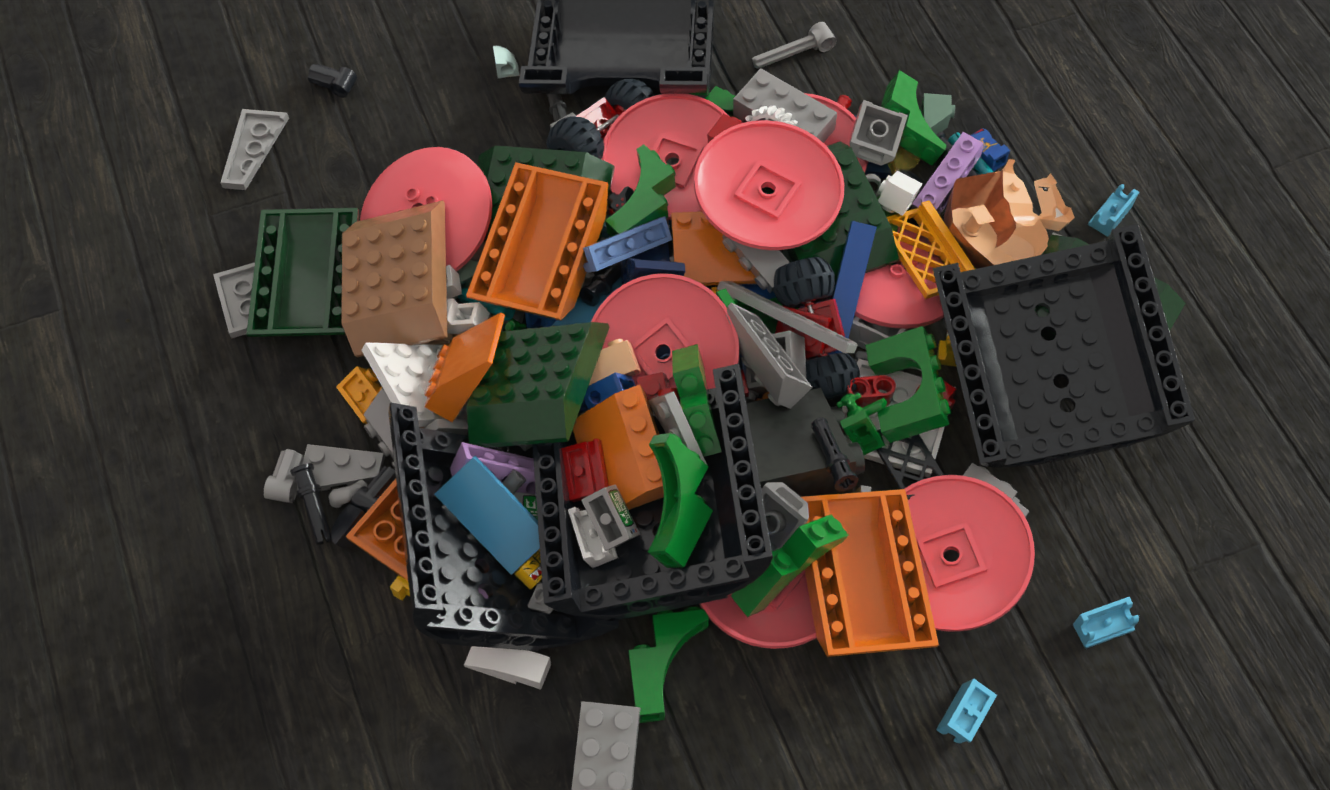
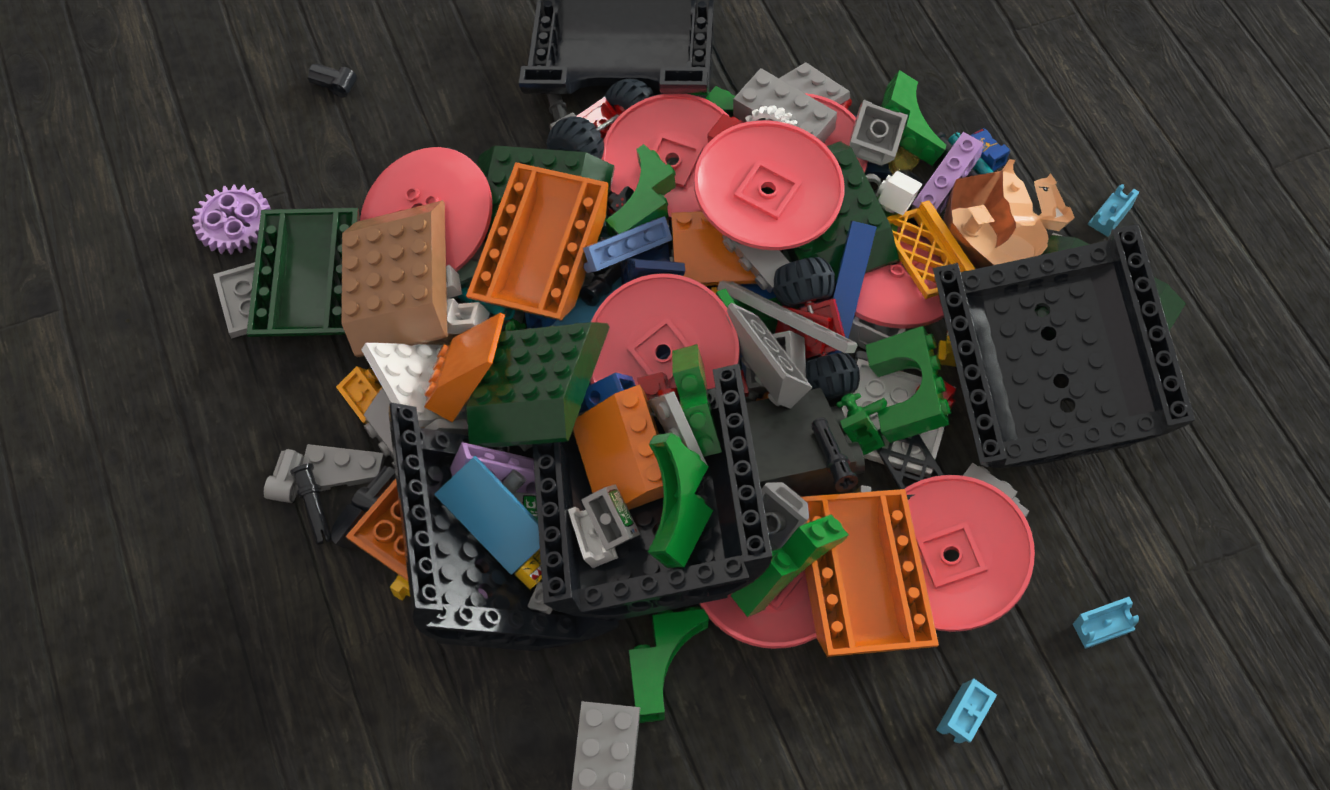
(230, 219): none -> lavender gear
(251, 144): light grey wing -> none
(345, 494): light grey arm -> none
(505, 62): light aqua brick -> none
(510, 665): white slope -> none
(584, 469): red plate -> none
(616, 359): light nougat slope -> none
(812, 81): none -> light grey wing
(819, 38): light grey axle -> none
(869, 389): red beam -> none
(937, 111): sand green slope -> none

